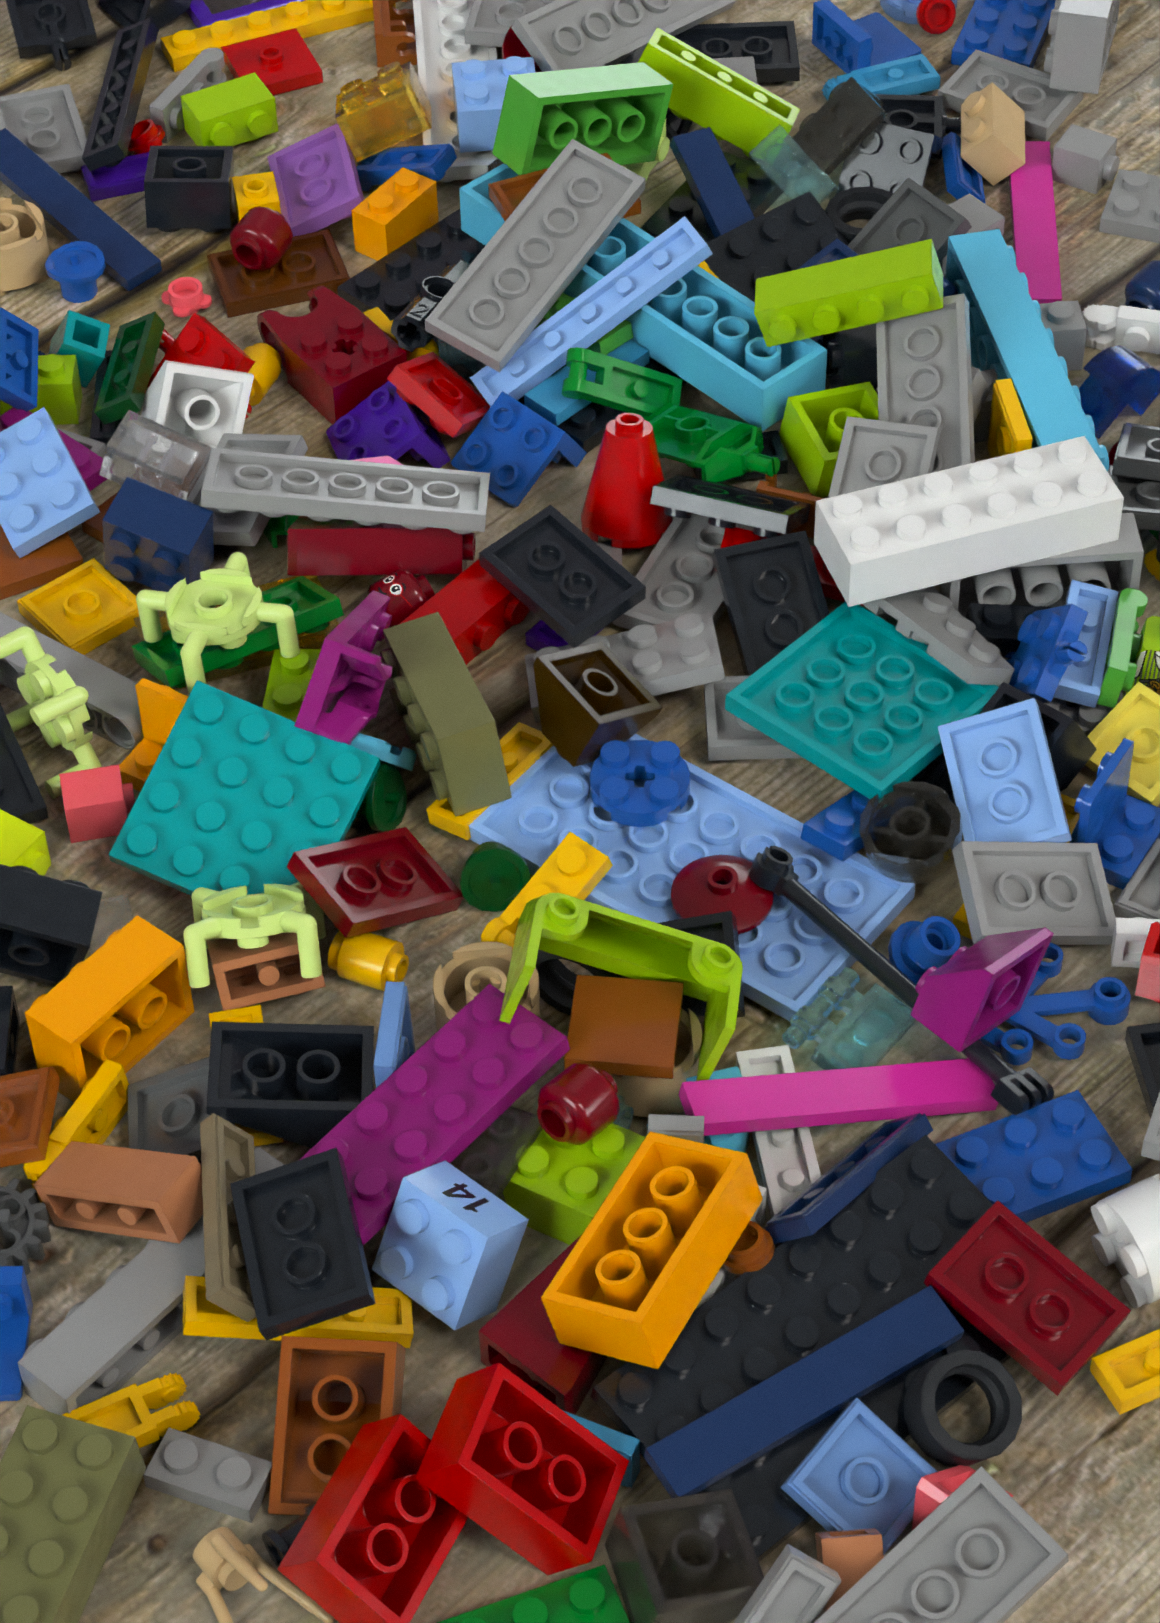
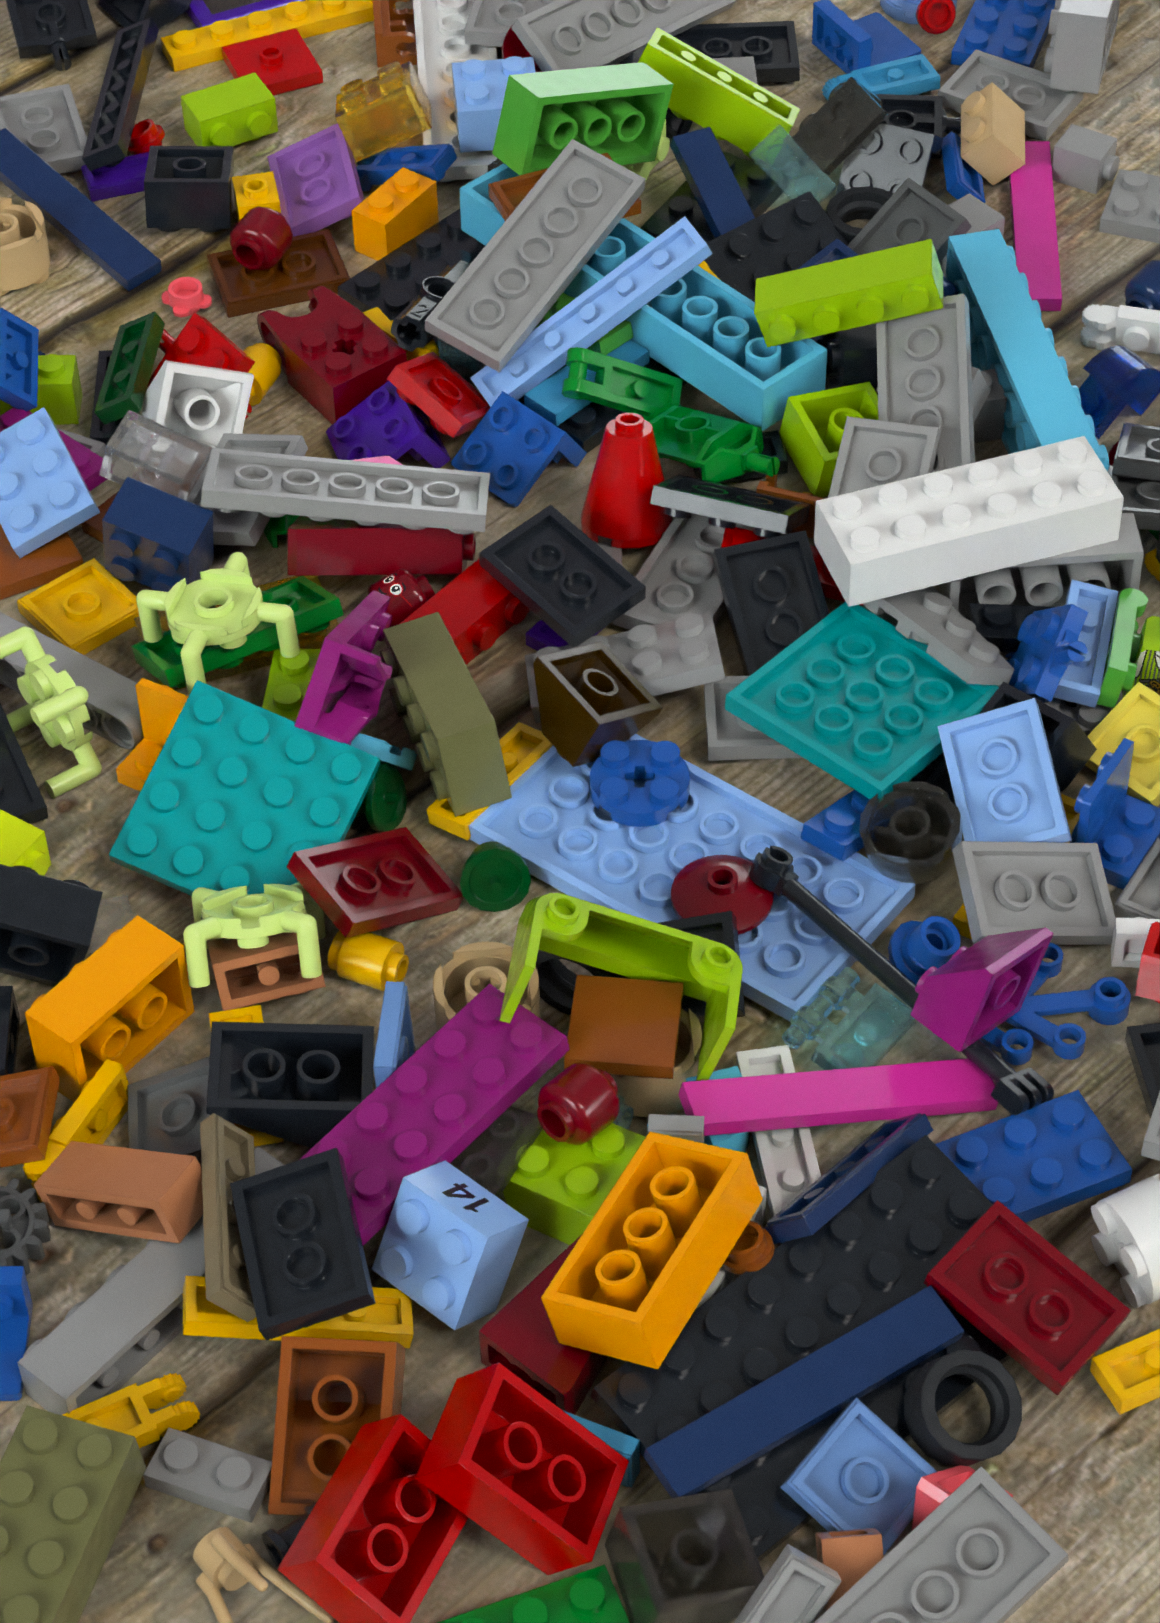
(76, 269): blue piece -> none
(85, 339): teal brick -> none
(95, 802): coral brick -> none
(199, 74): light grey plate -> none
(569, 870): yellow plate -> none
(1008, 424): yellow tile -> none
(1068, 330): light grey brick -> none

